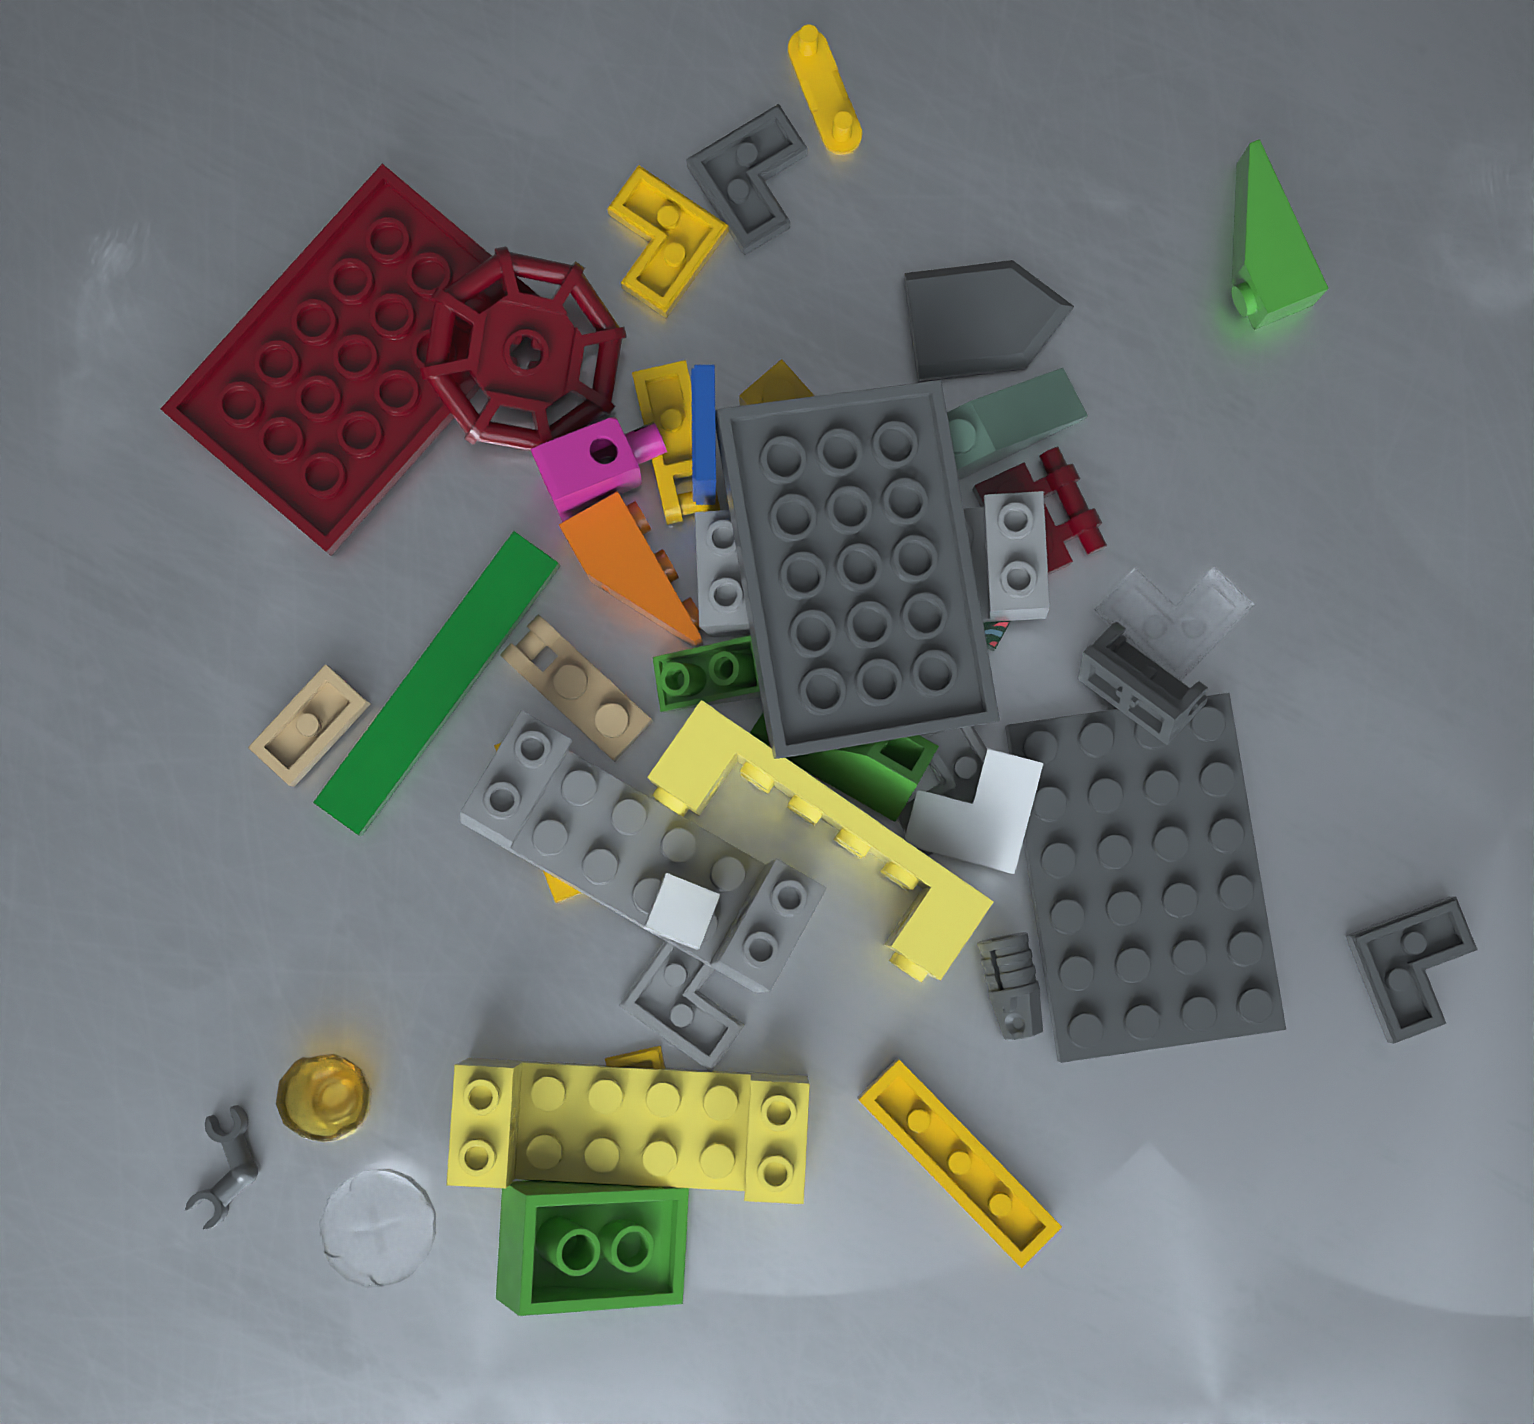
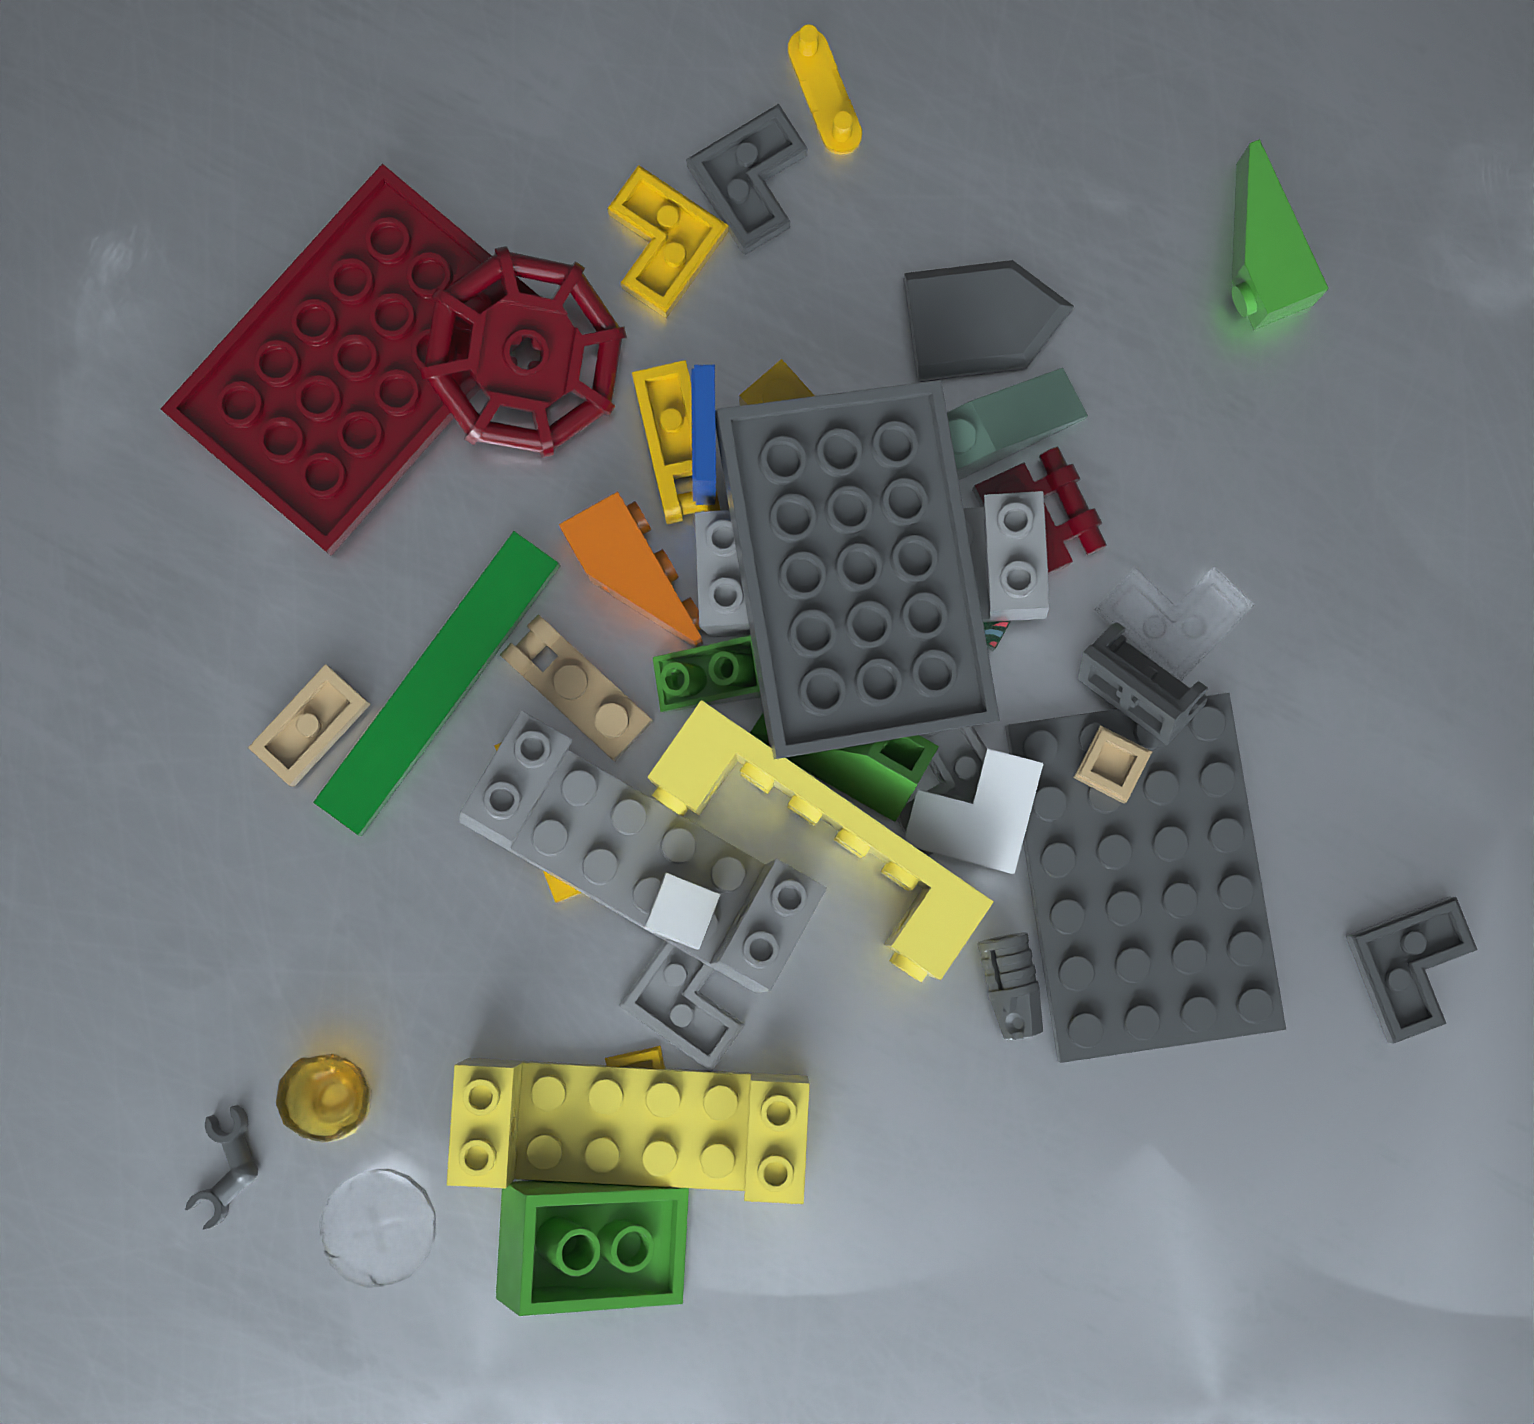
(573, 467): dark pink torso -> none
(959, 1162): yellow plate -> none
(1112, 764): none -> tan tile

